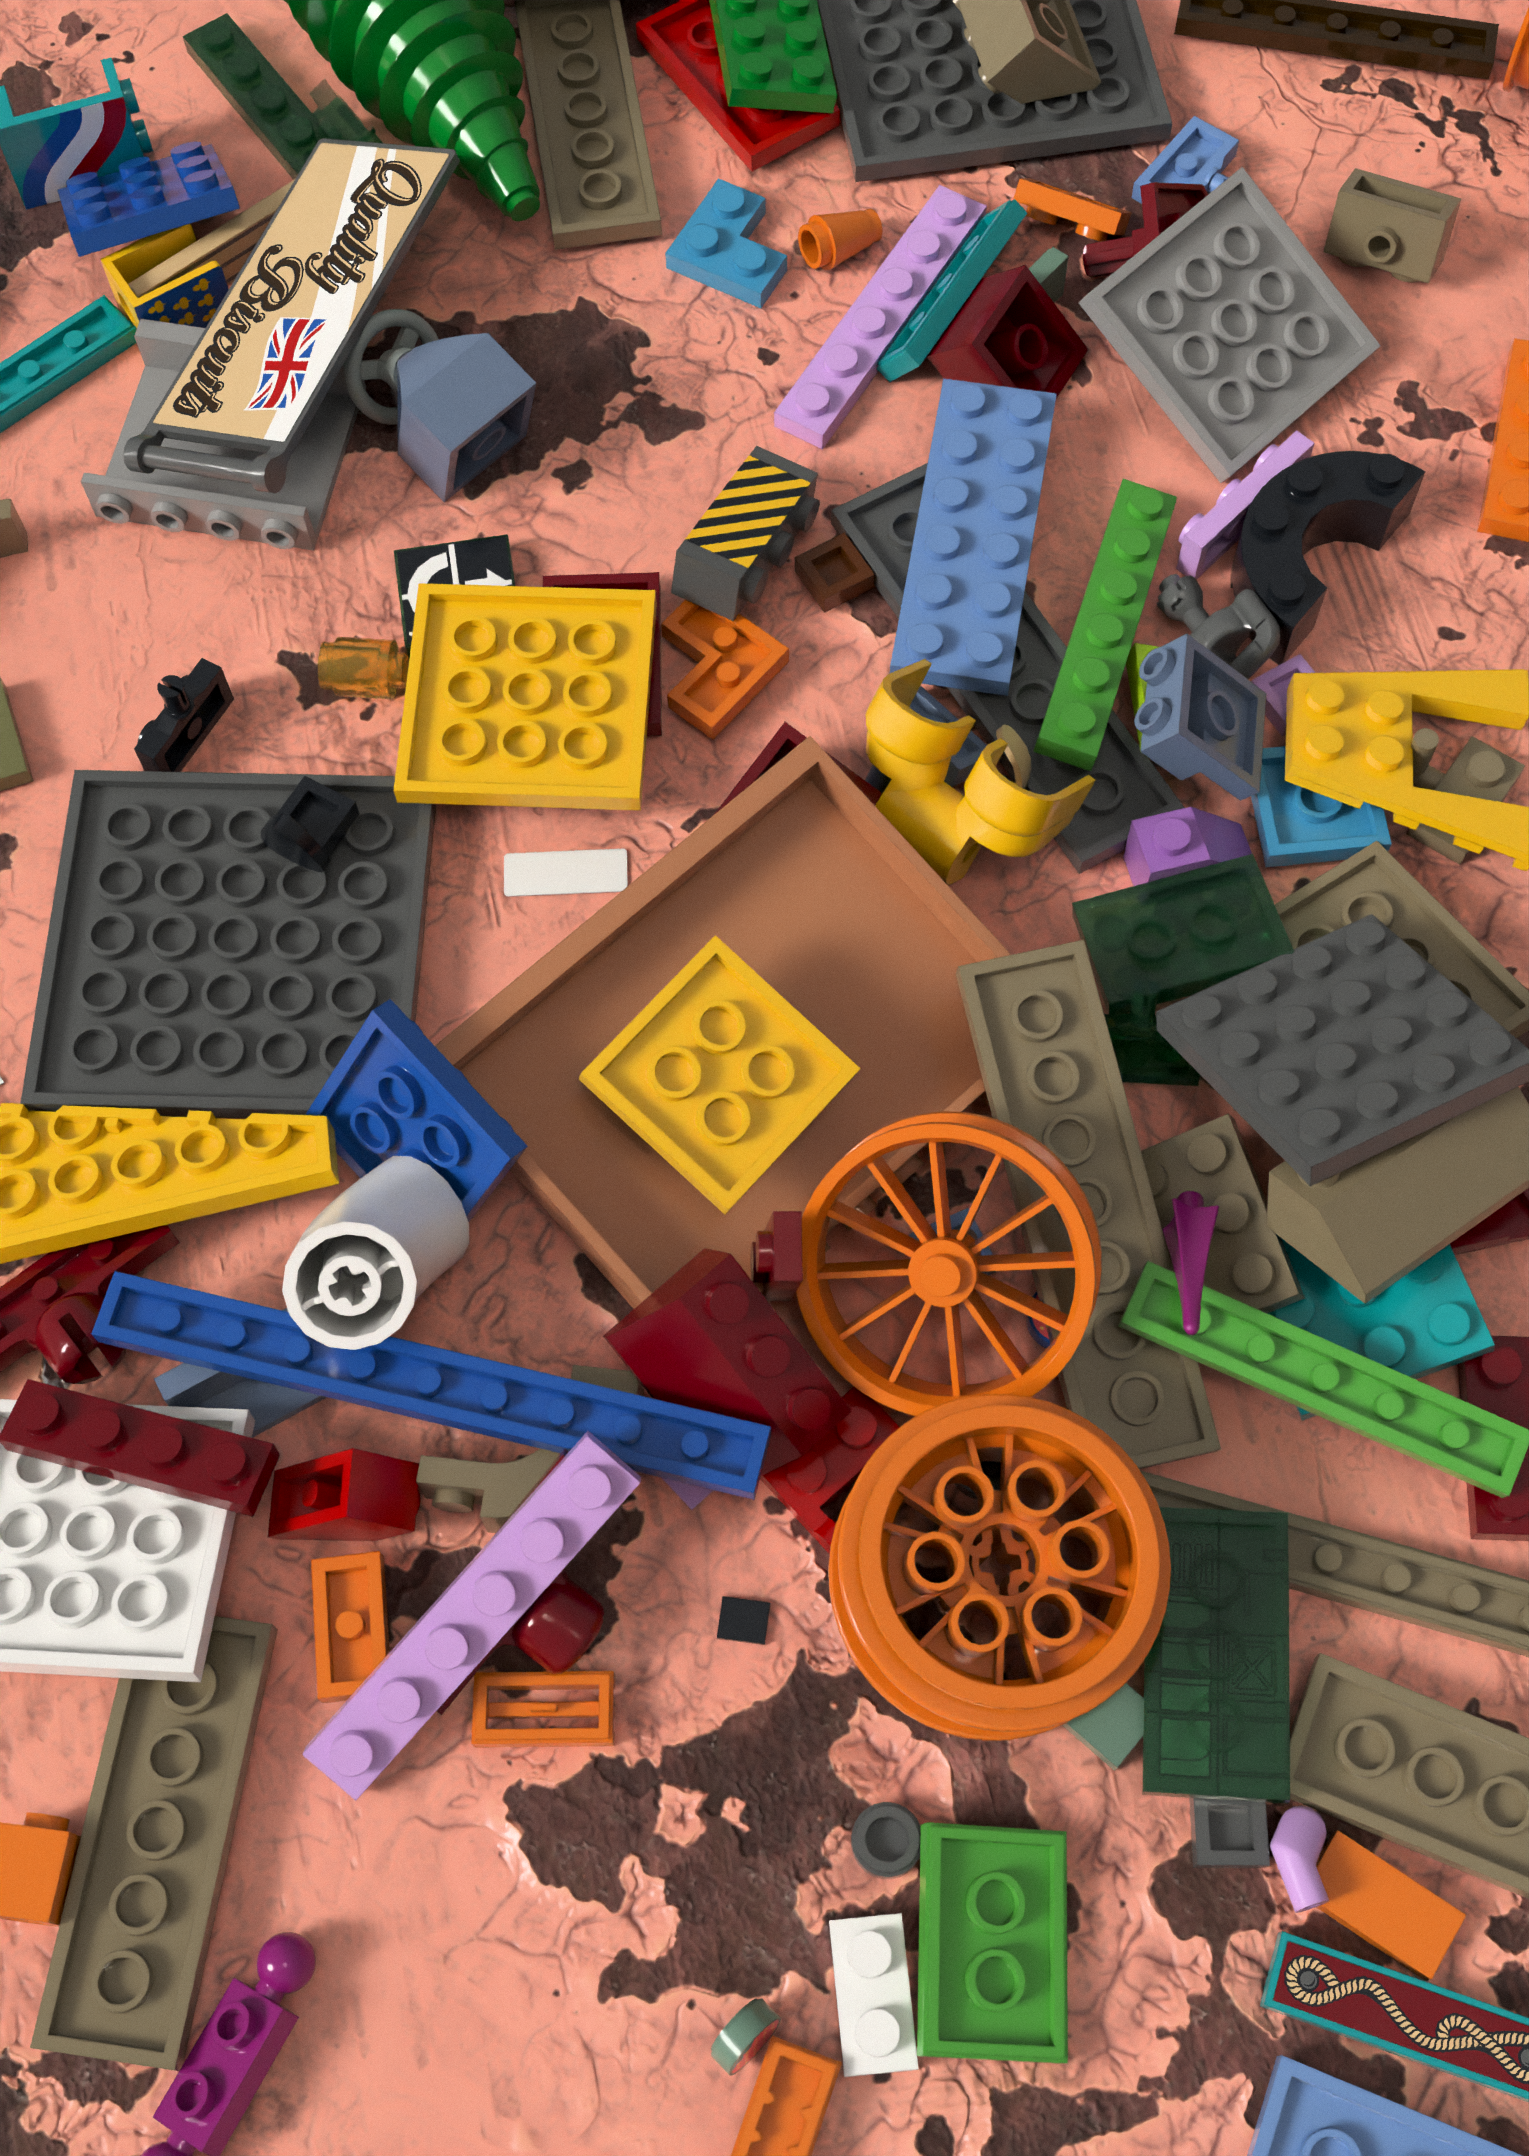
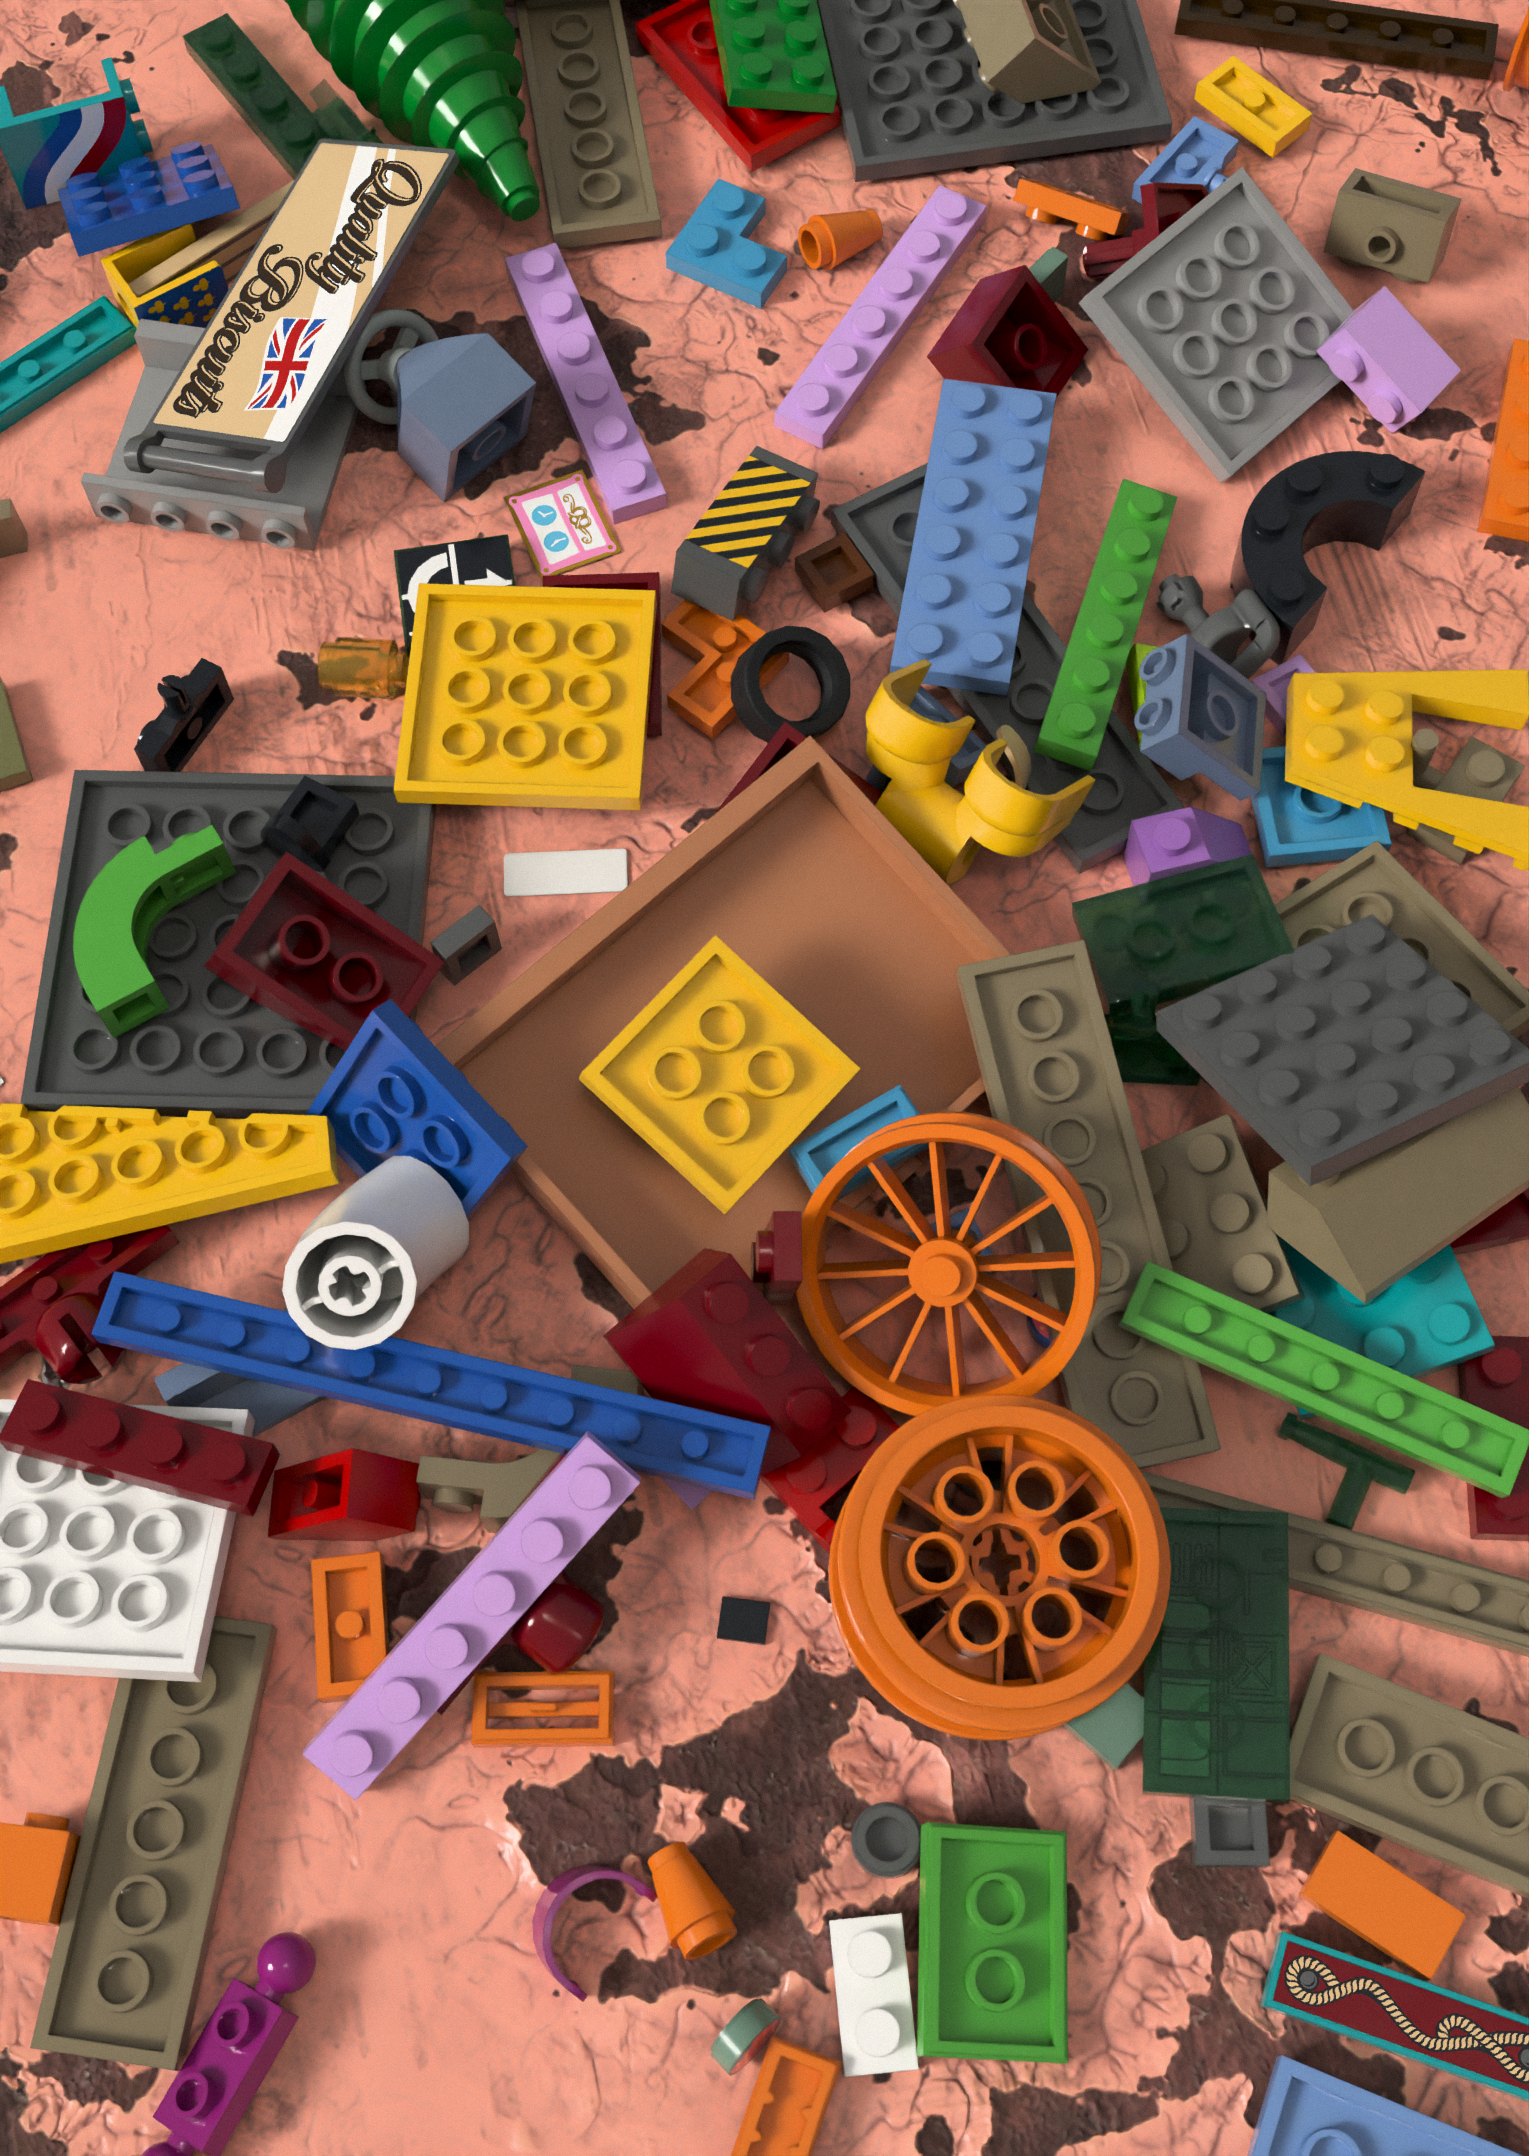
(122, 913): none -> bright green arch
(320, 955): none -> dark red slope
(467, 944): none -> dark grey tile
(551, 1901): none -> magenta helmet
(562, 524): none -> sticker
(586, 384): none -> lavender plate
(690, 1902): none -> orange cone
(818, 654): none -> black tyre
(824, 1149): none -> dark azure tile
(951, 290): teal tile -> none
(1189, 1245): magenta piece -> none
(1210, 536): lavender plate -> none
(1253, 106): none -> yellow plate
(1296, 1852): lavender arm -> none
(1361, 1464): none -> clear green piece
(1388, 360): none -> lavender brick

